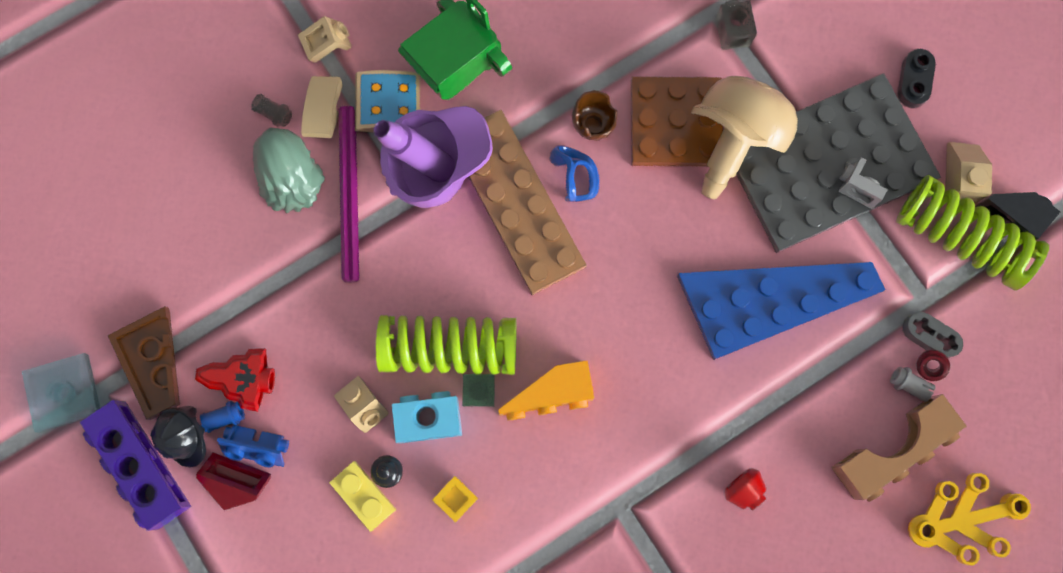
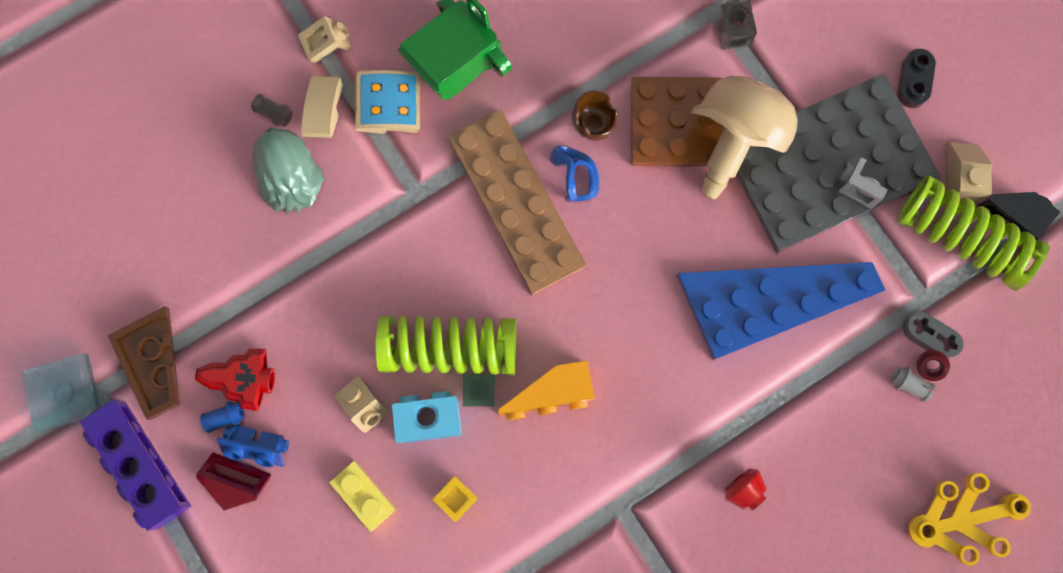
(179, 436): black piece -> none
(348, 195): magenta axle -> none
(386, 471): black plate -> none
(432, 153): medium lavender piece -> none
(929, 426): medium nougat arch -> none

